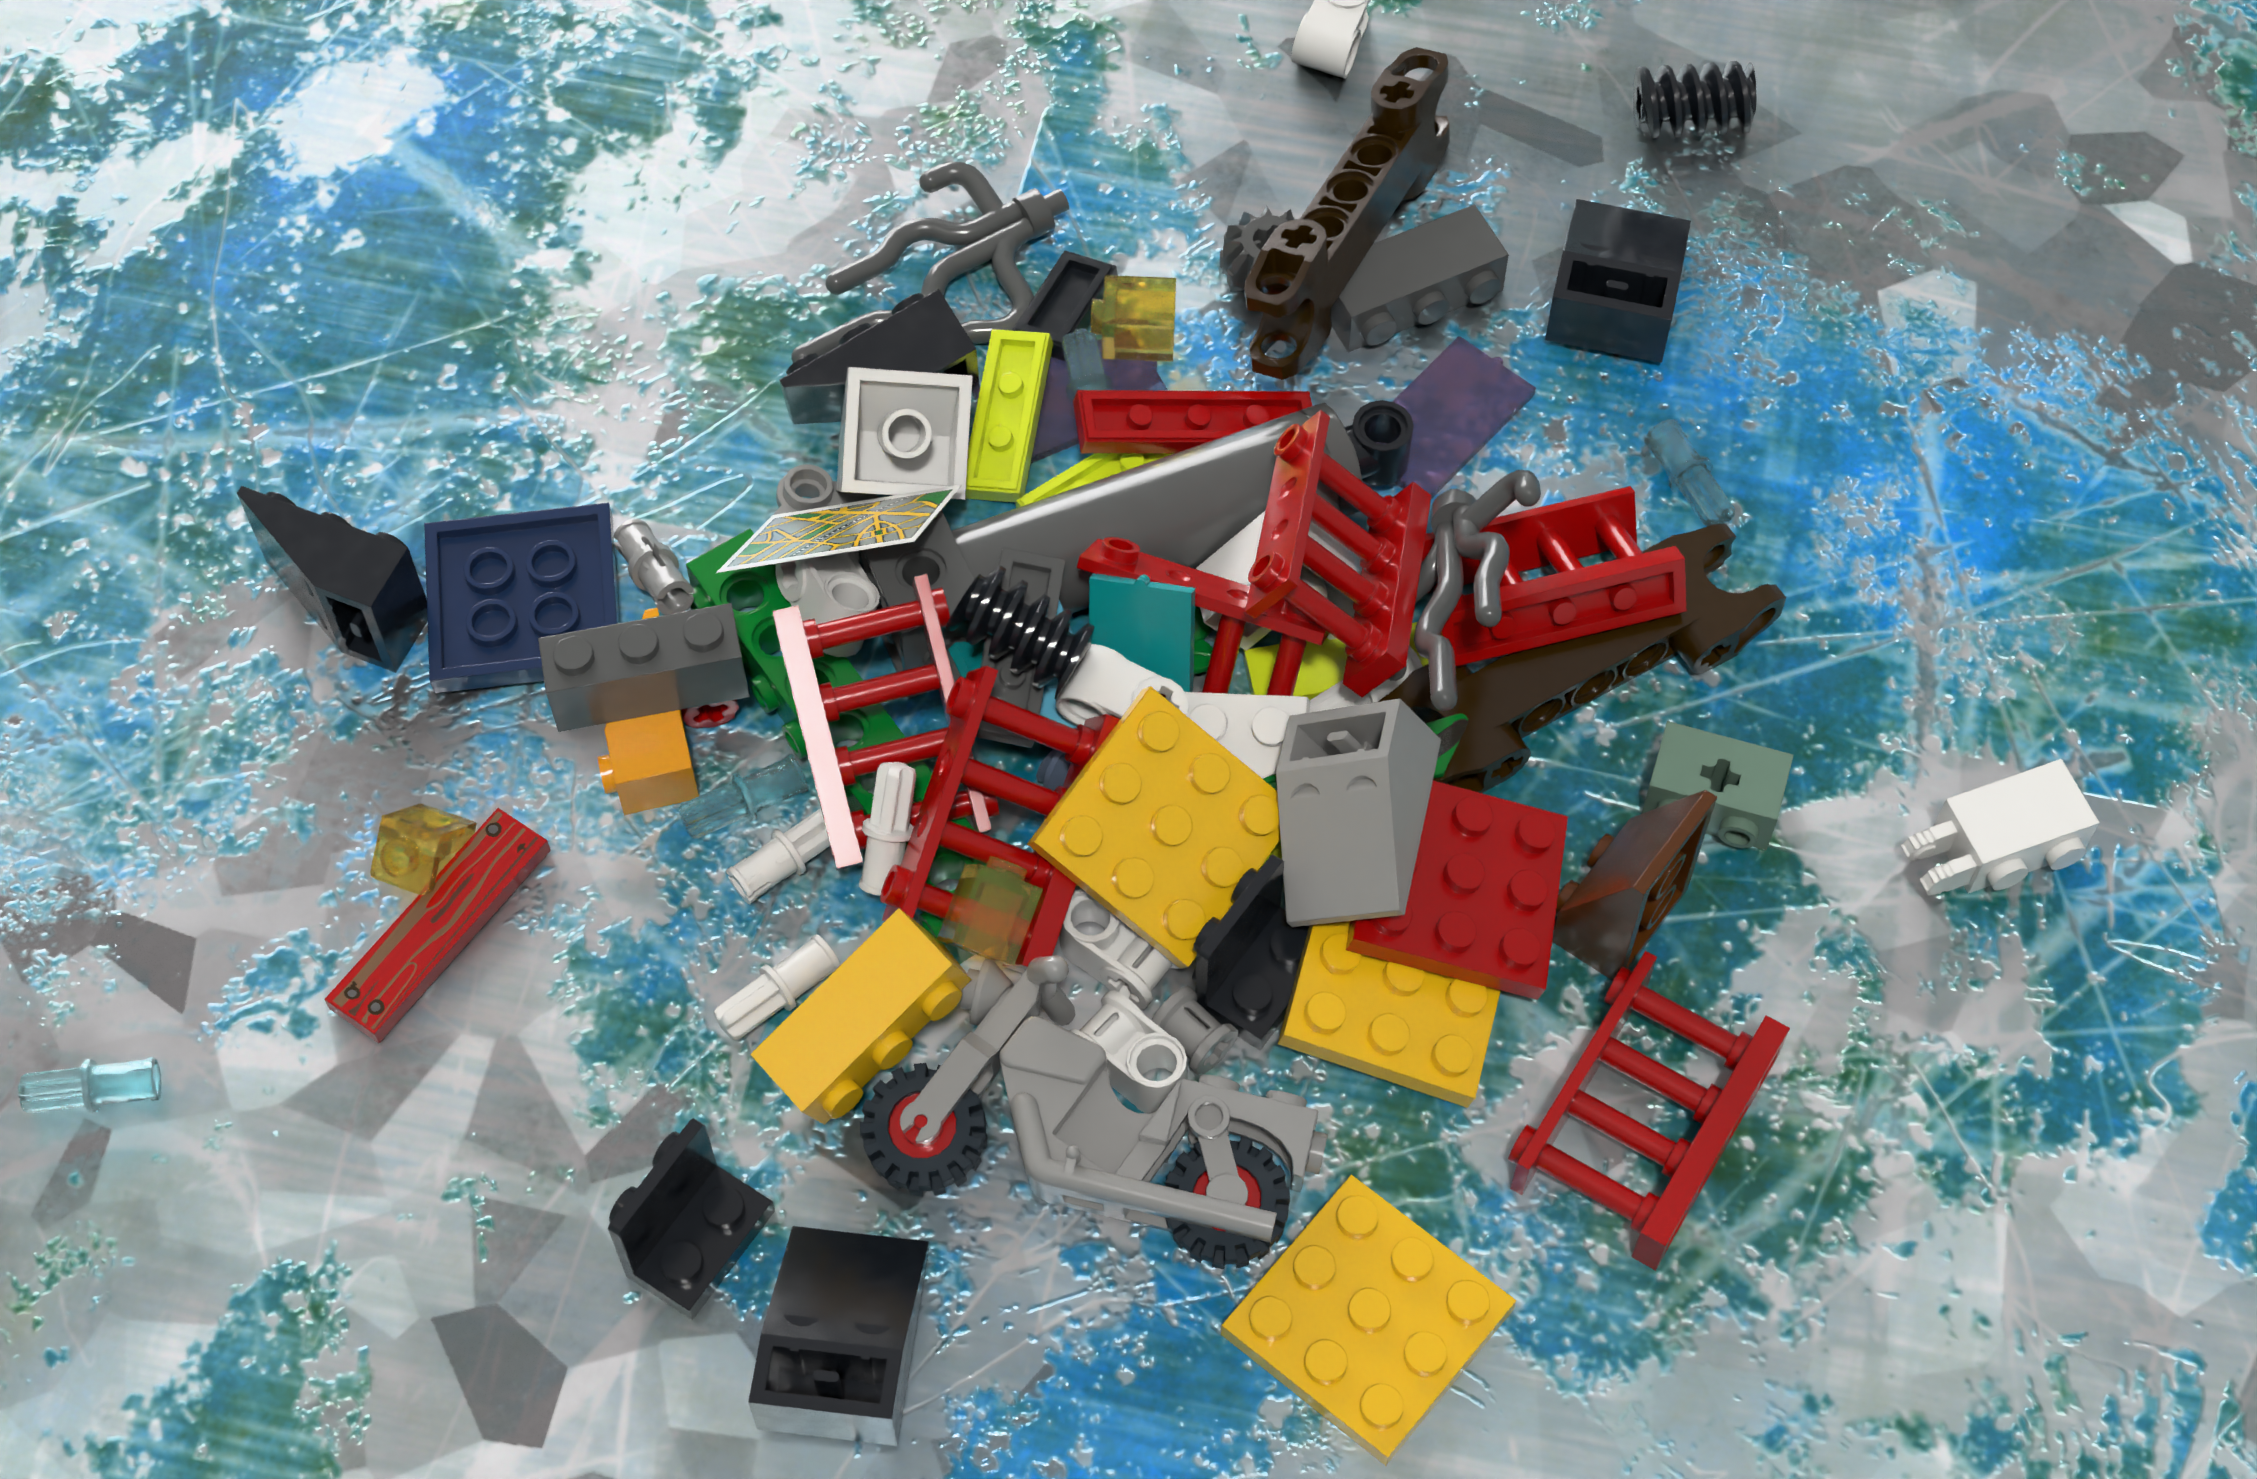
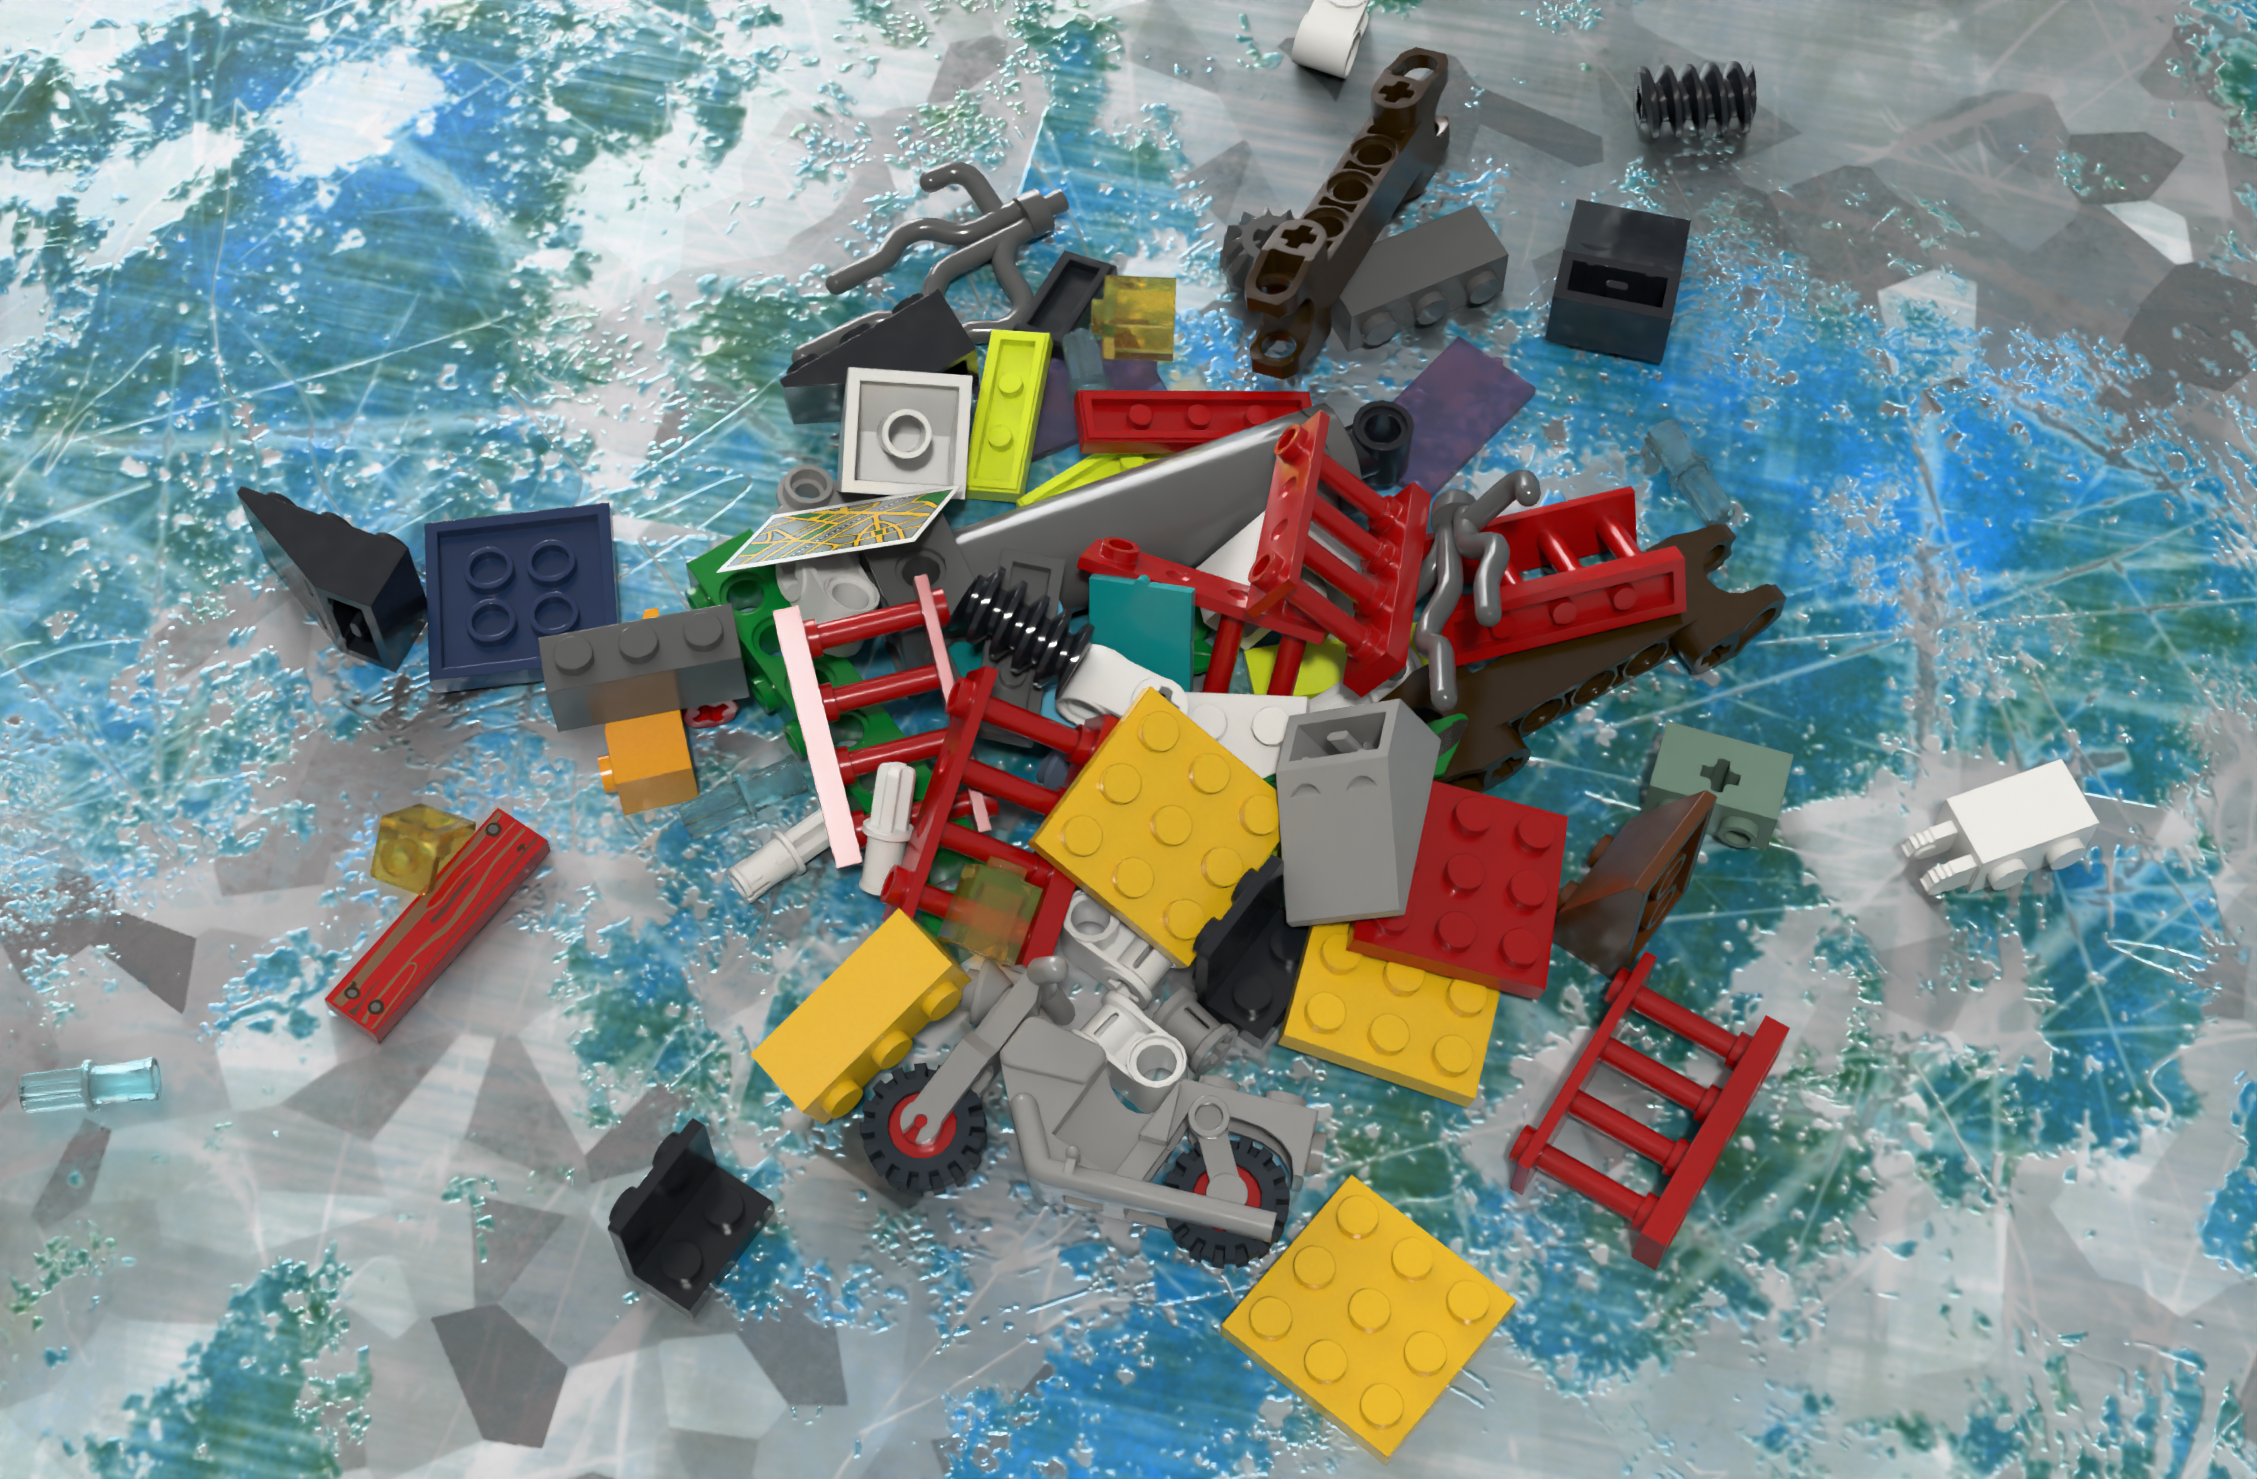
(653, 567): light grey pin -> none
(776, 988): white axle -> none
(839, 1336): black slope -> none

